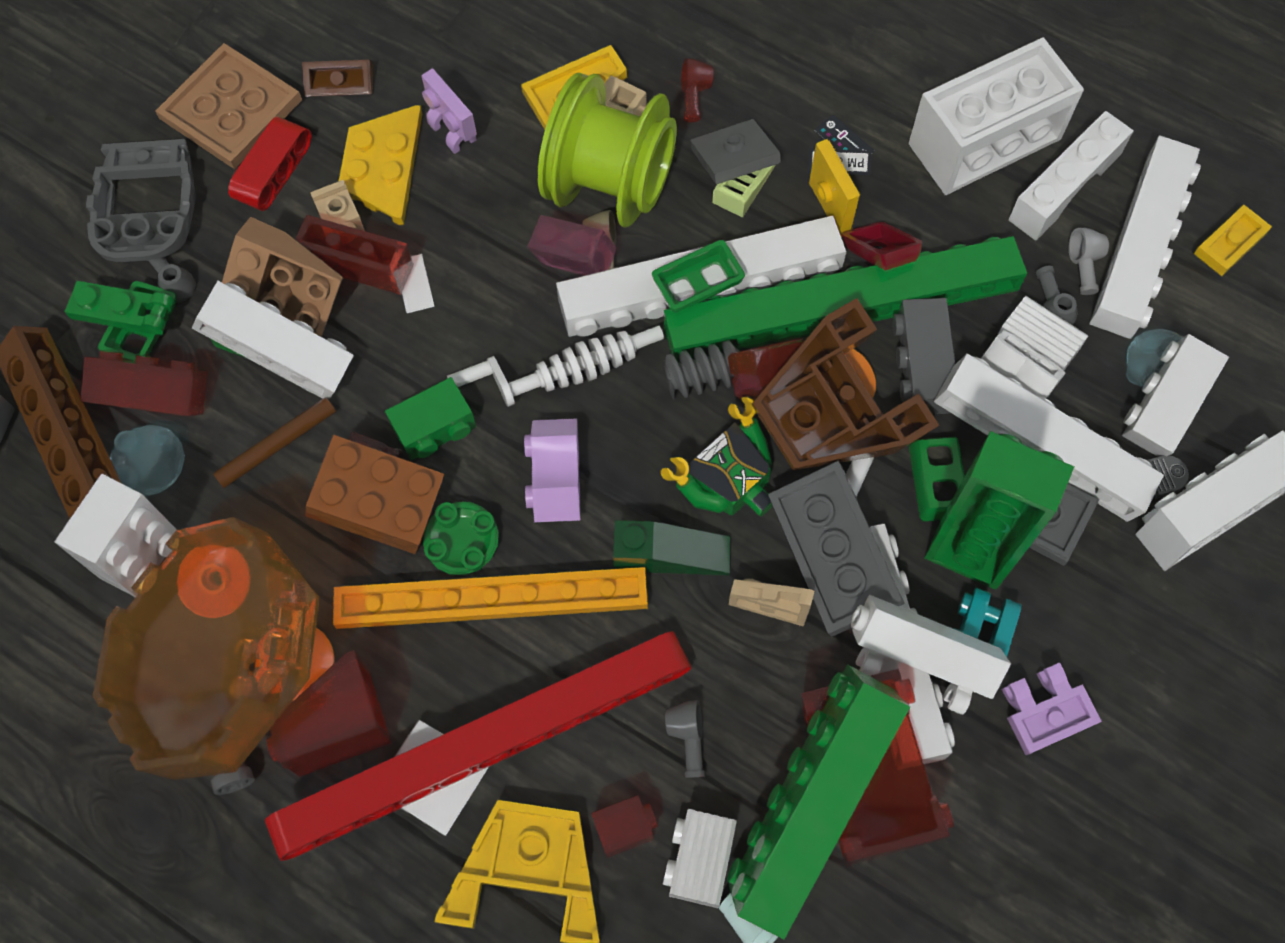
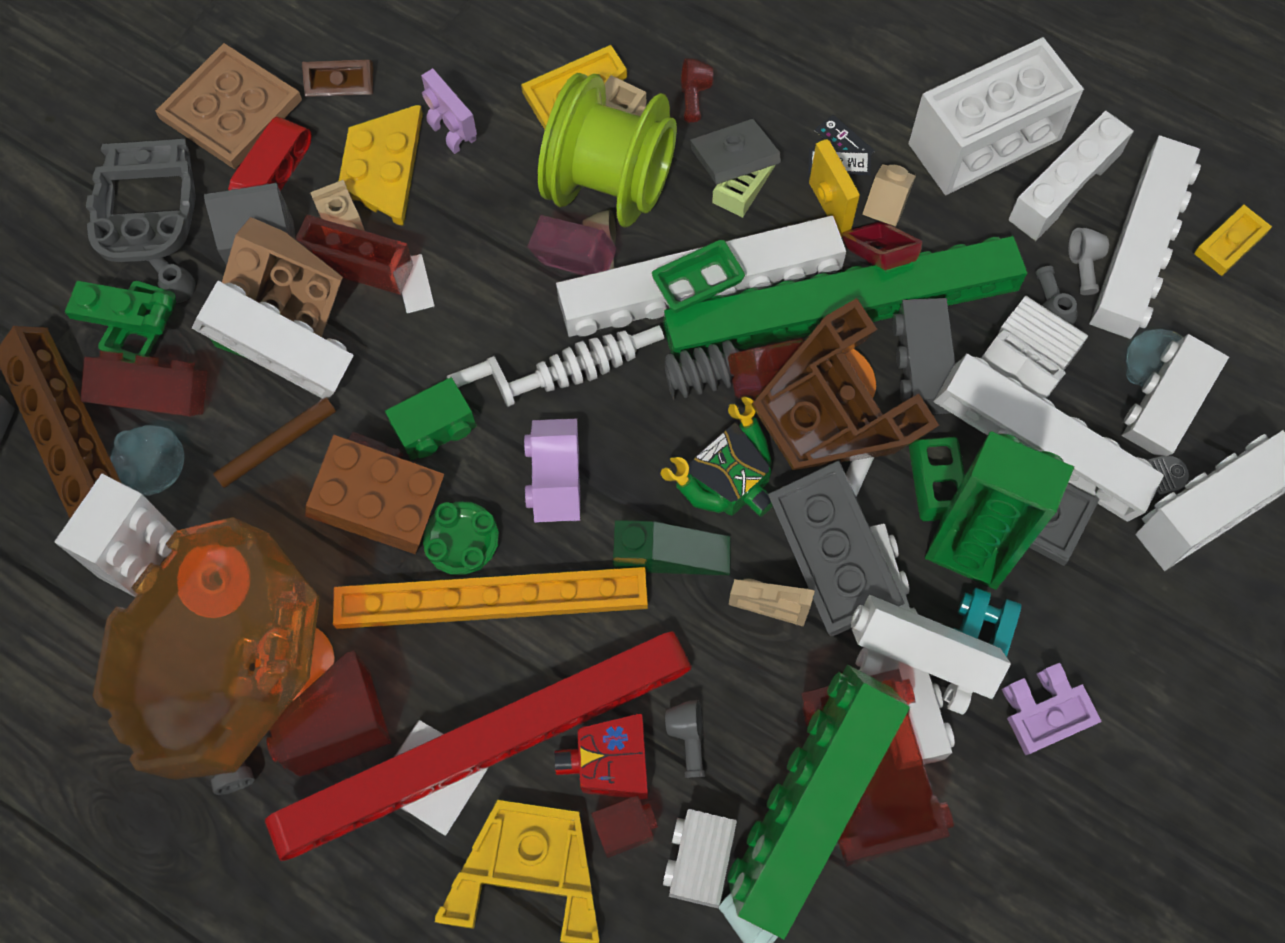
(233, 208): none -> dark grey slope
(608, 758): none -> red torso
(889, 194): none -> tan brick

